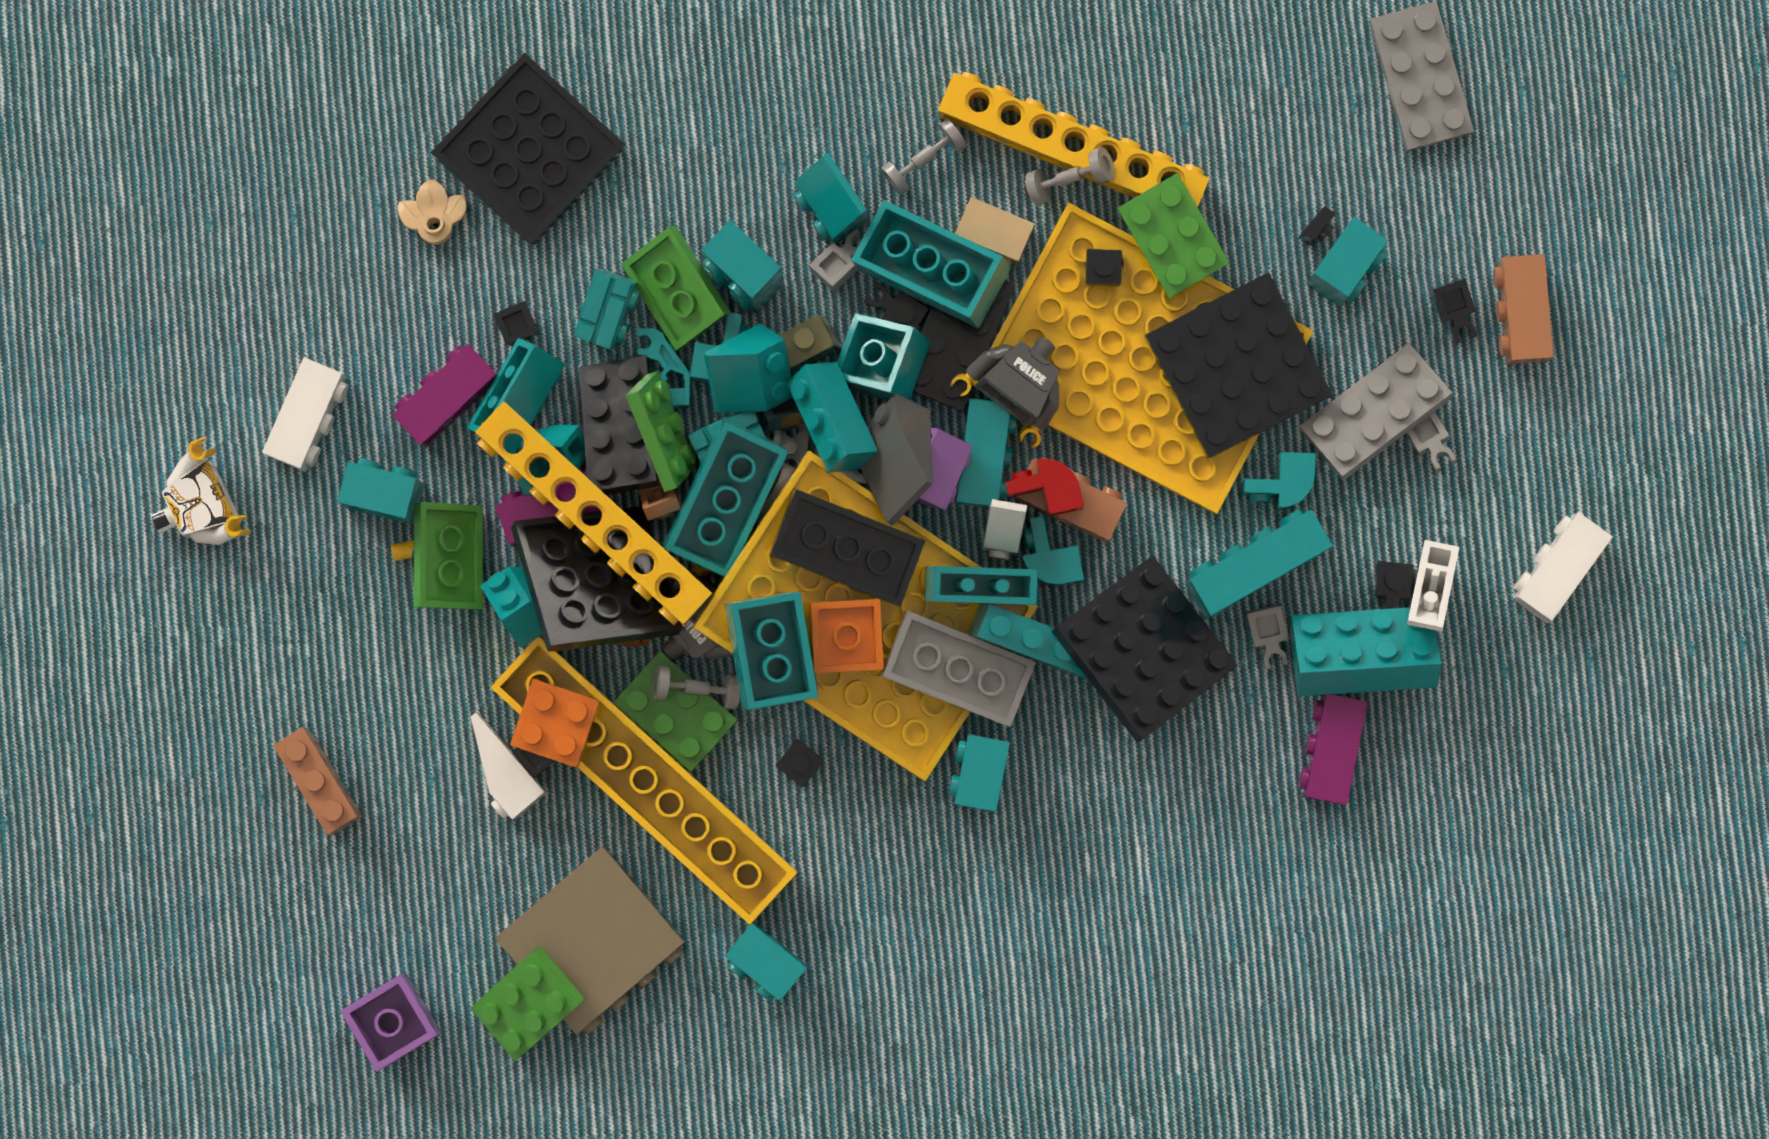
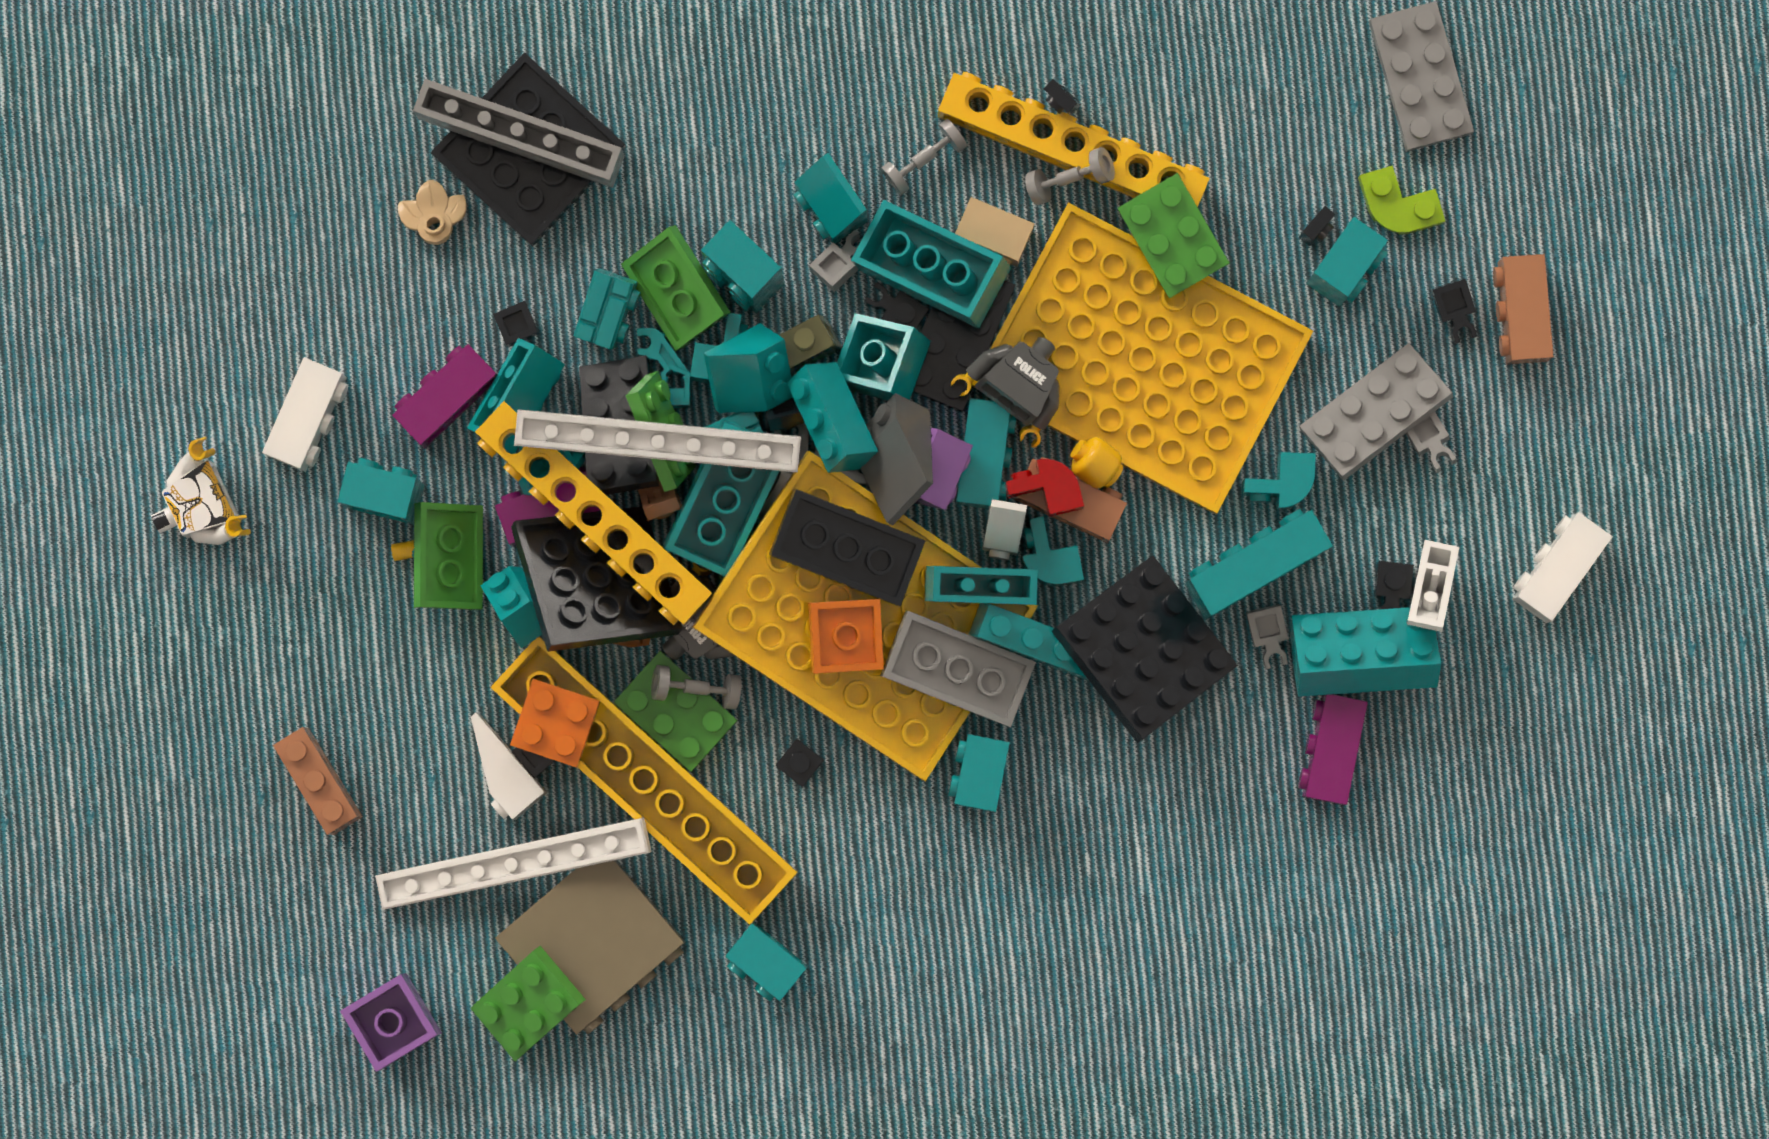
(513, 863): none -> white tile
(518, 133): none -> light grey brick
(657, 440): none -> white tile
(771, 650): teal brick -> none
(1061, 98): none -> black plate
(1096, 463): none -> yellow head
(1103, 267): black plate -> none
(1238, 365): black plate -> none
(1398, 213): none -> lime plate

